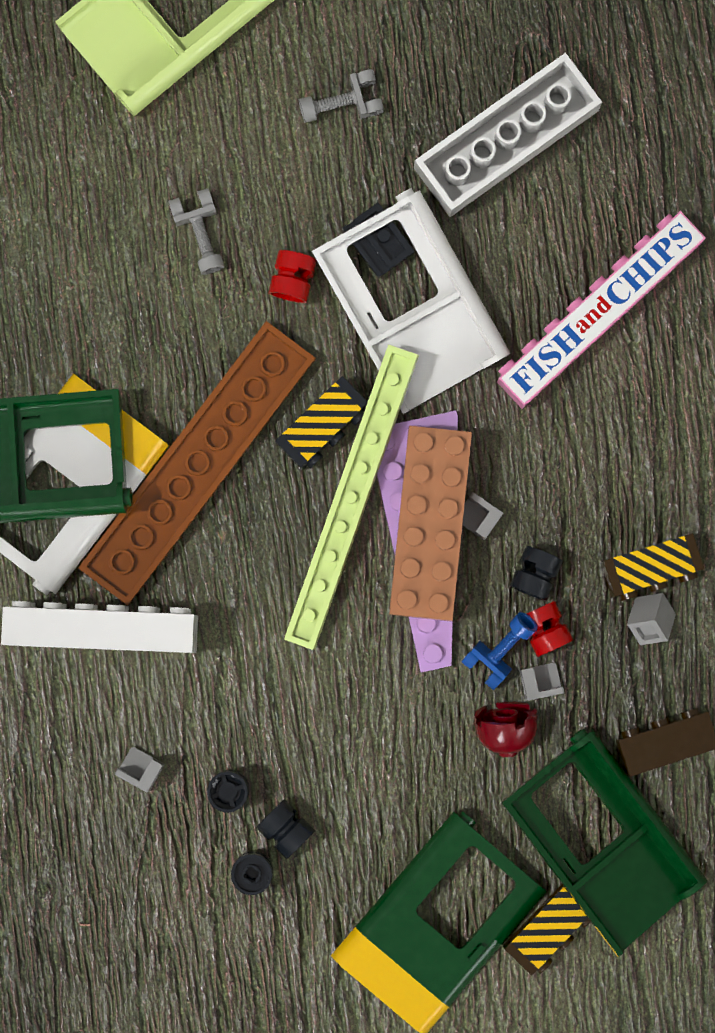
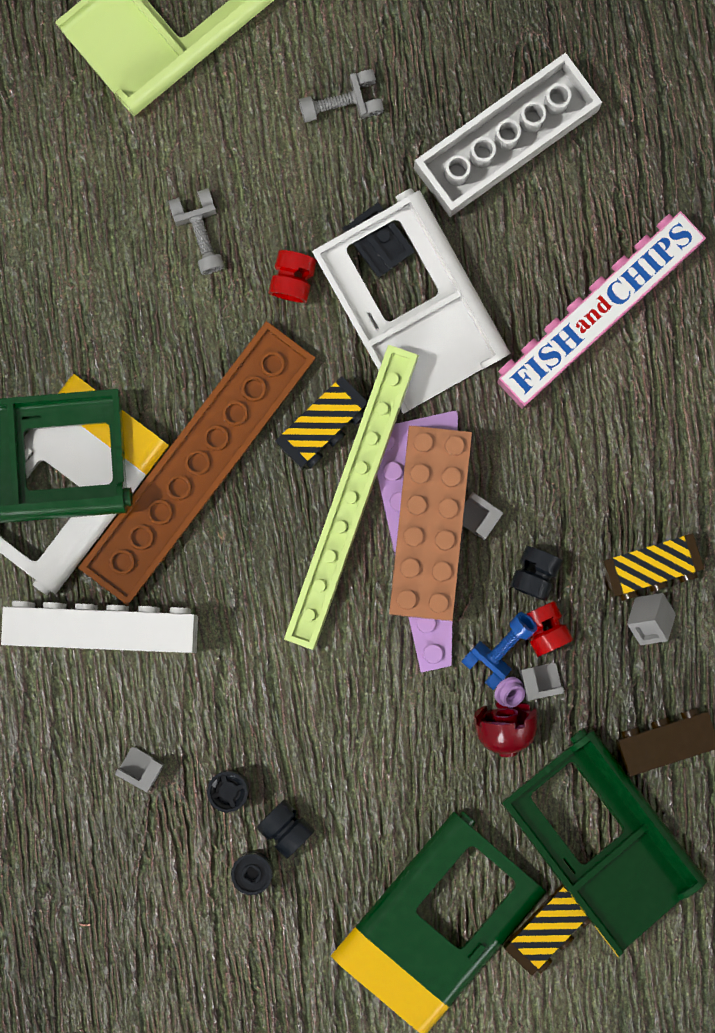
(510, 692): none -> lavender plate

